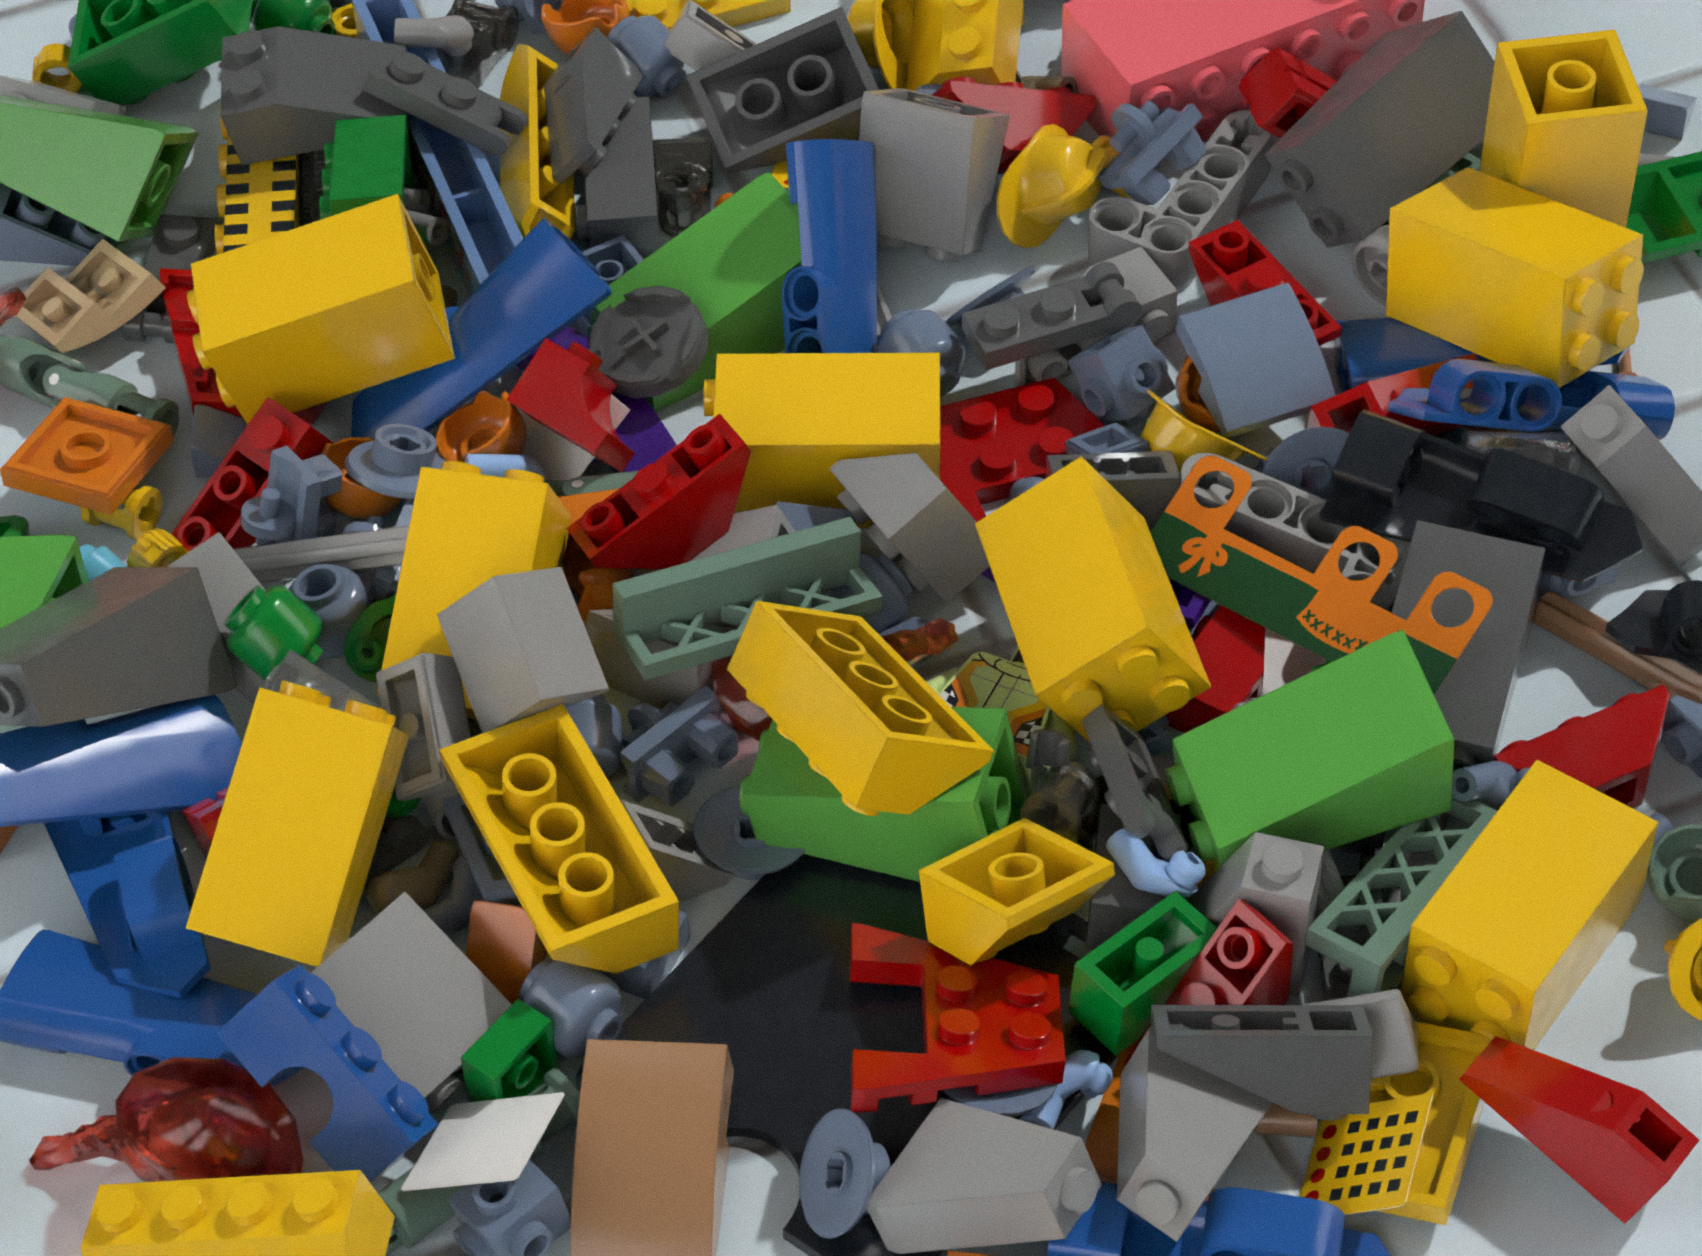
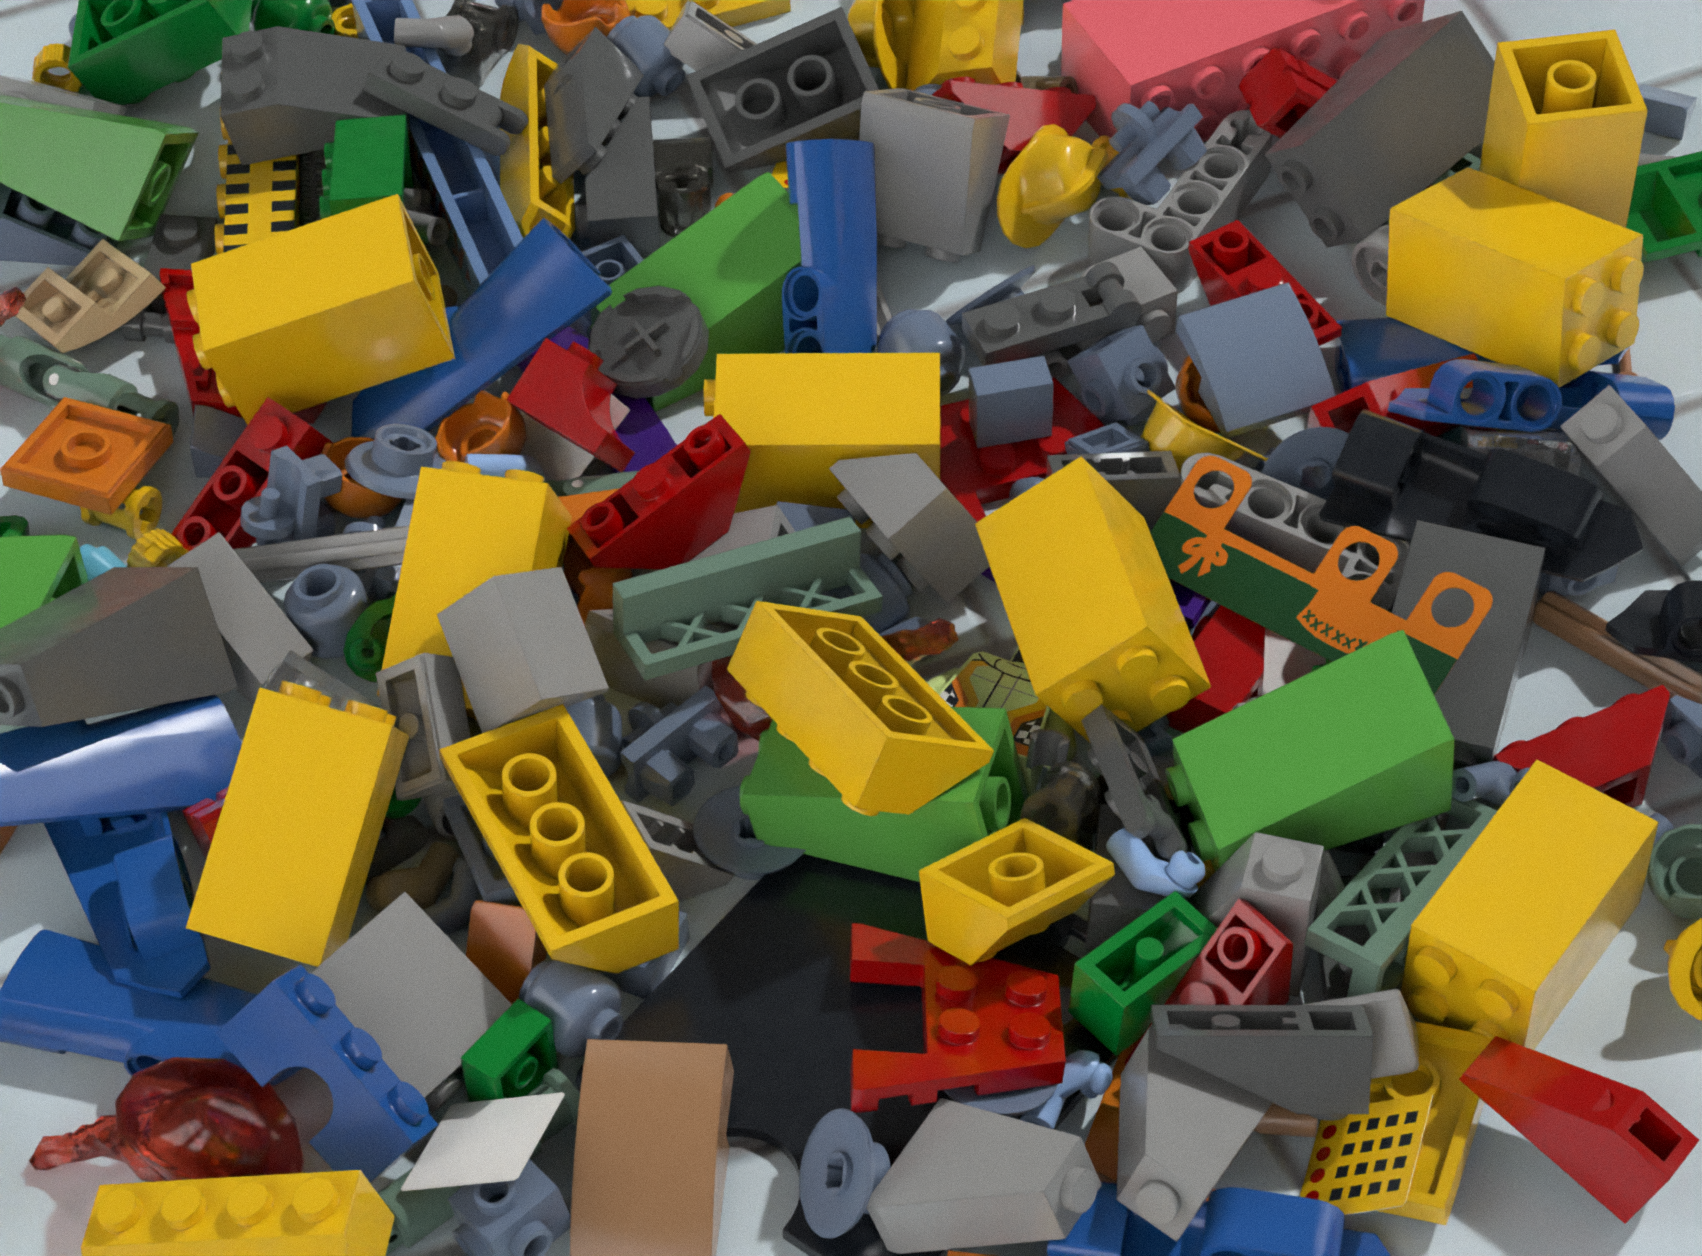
(269, 626): green head -> none
(1010, 401): none -> sand blue piece

